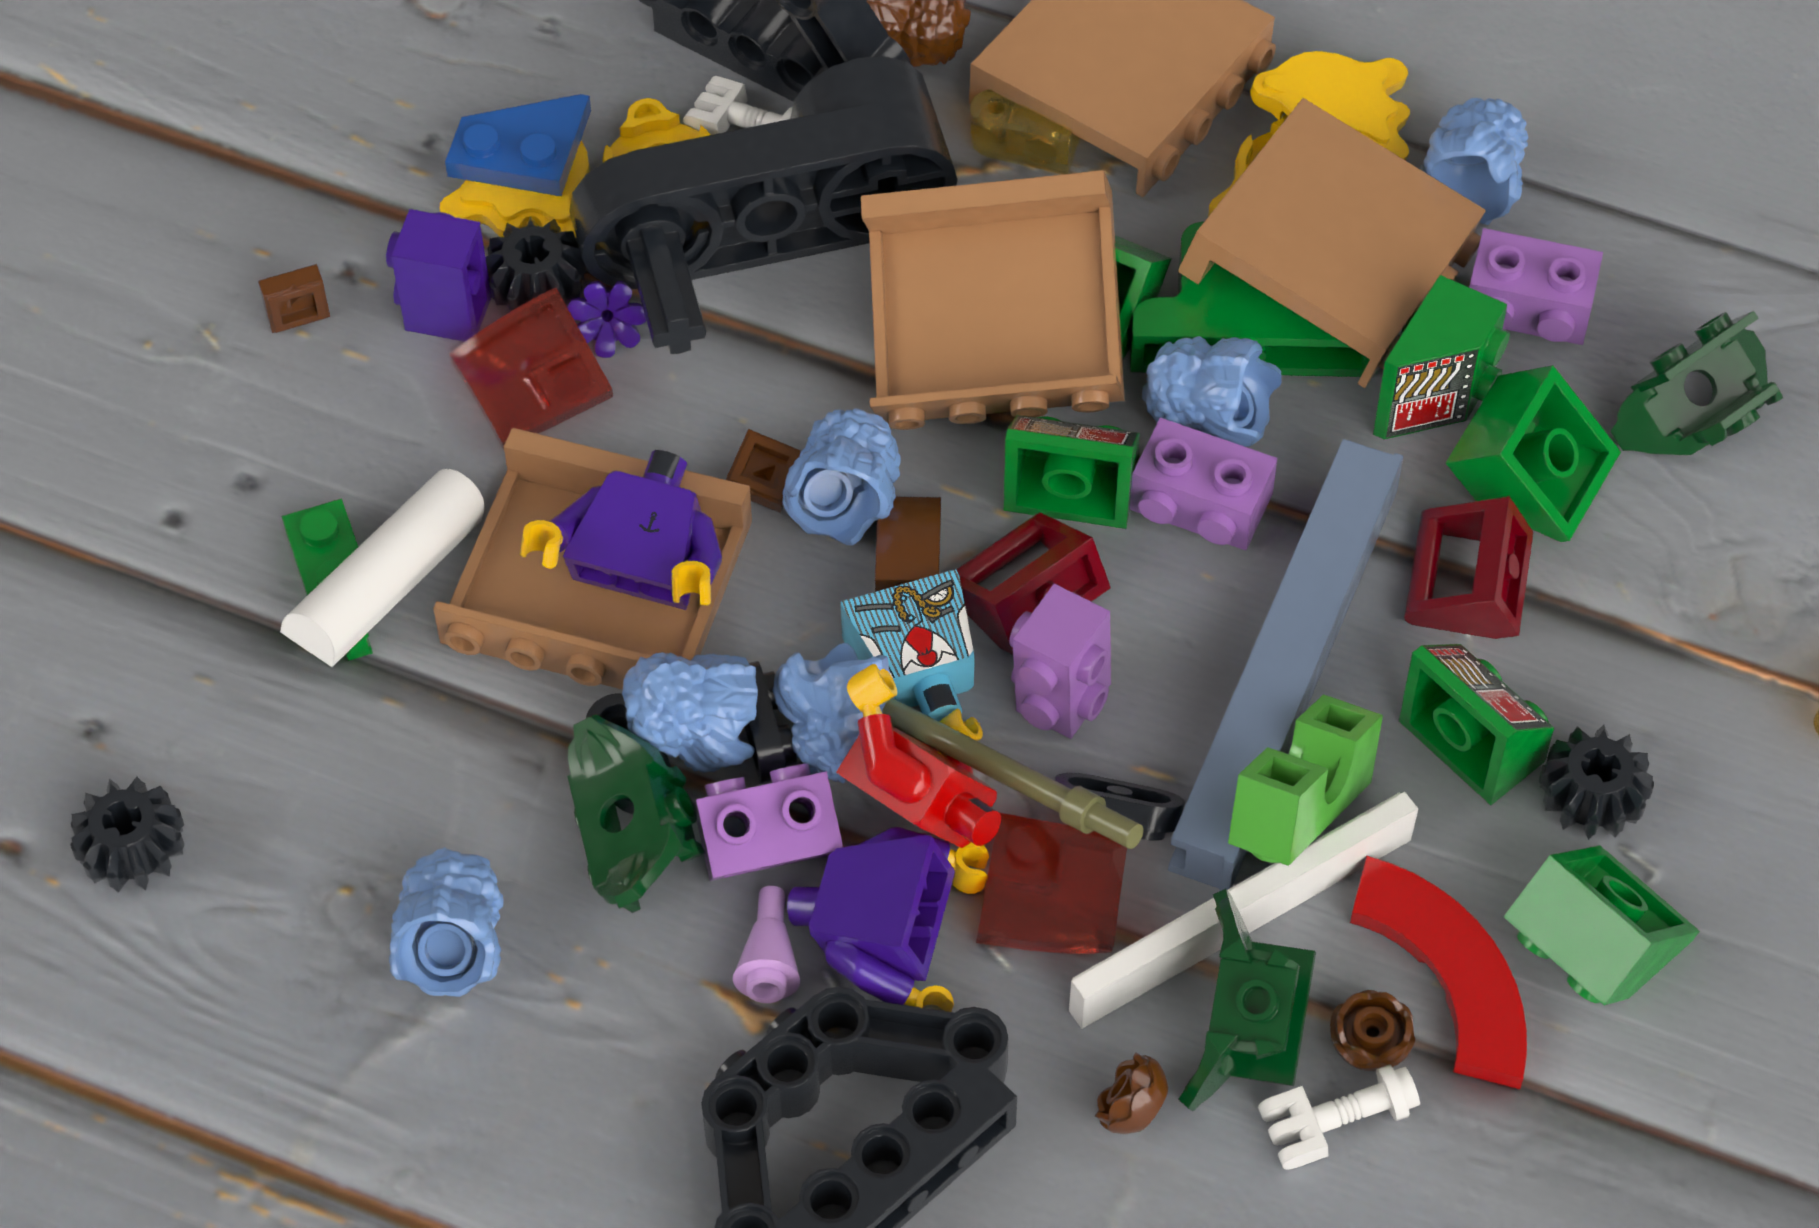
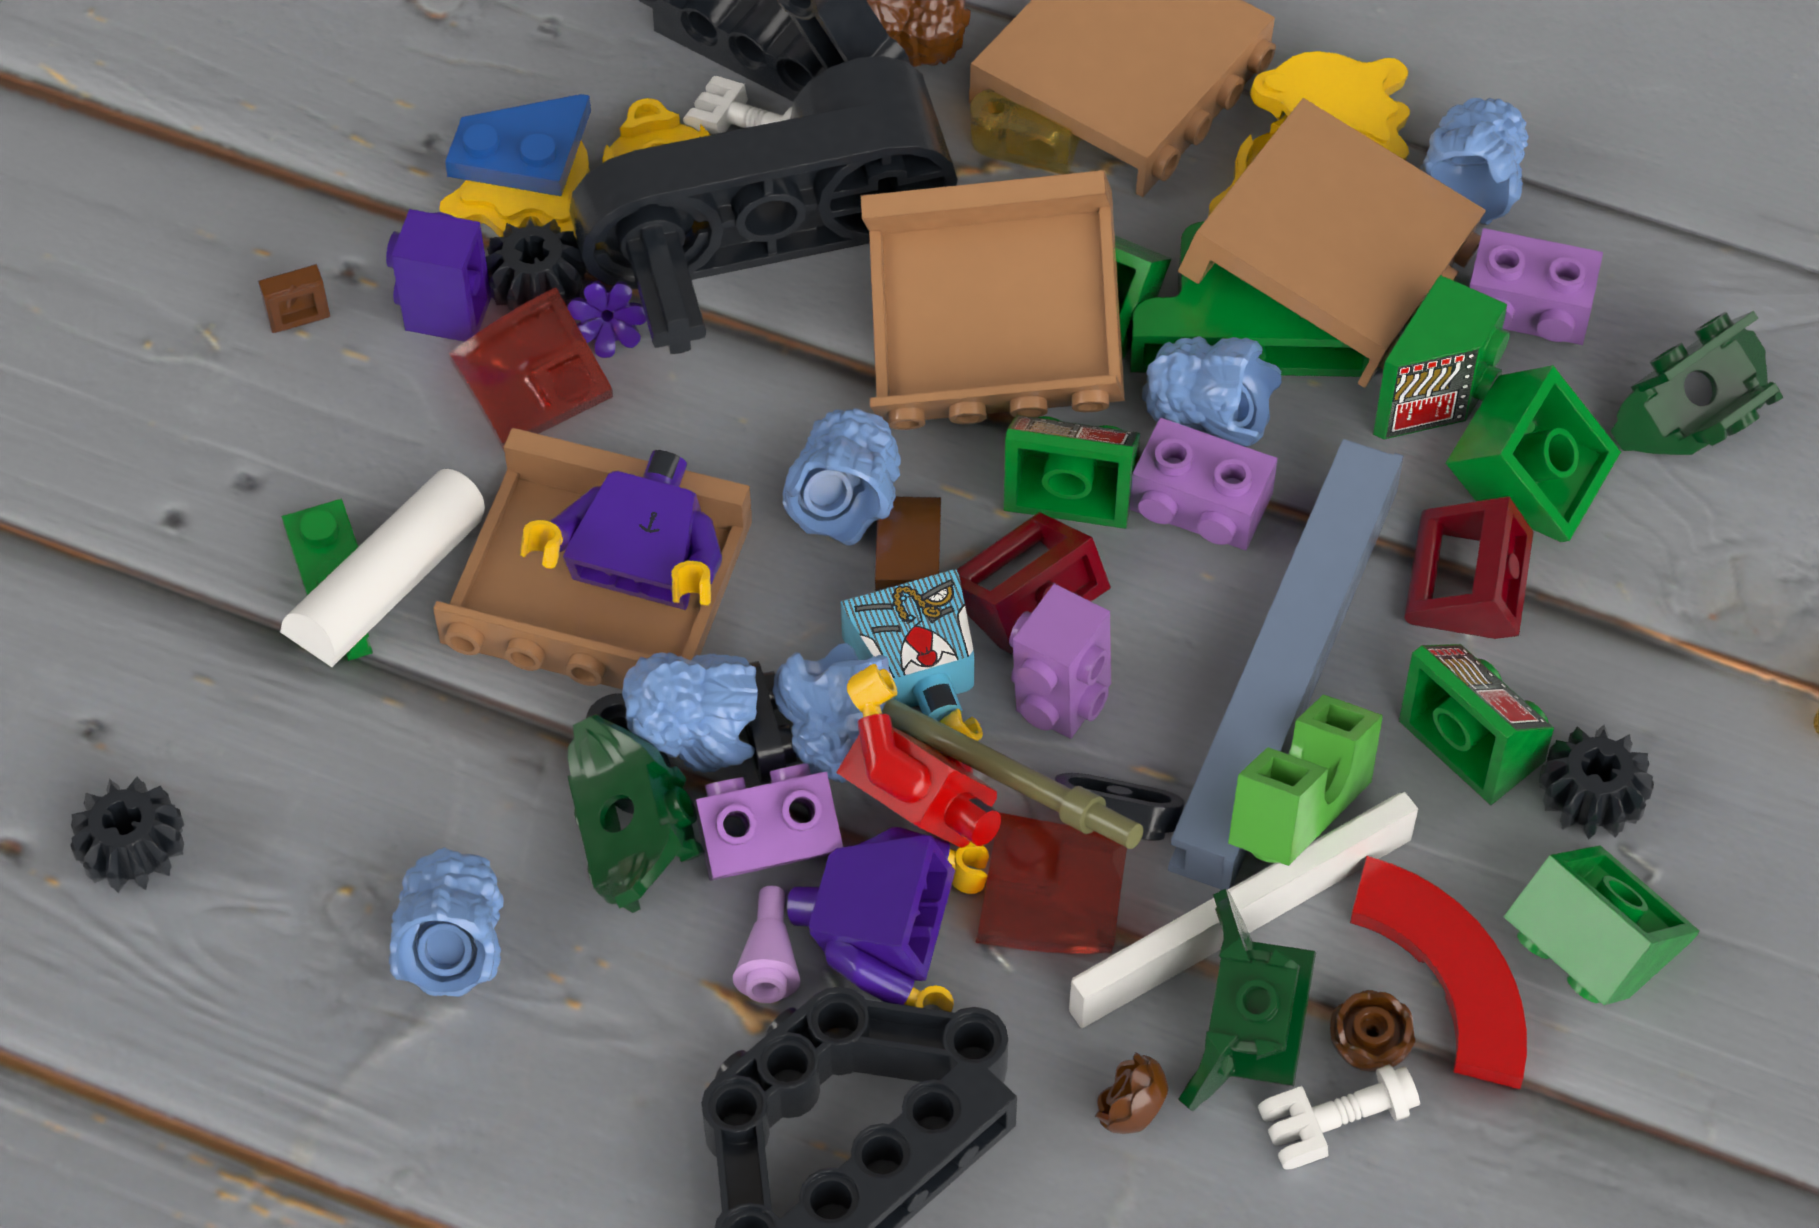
(763, 467): reddish brown tile -> none

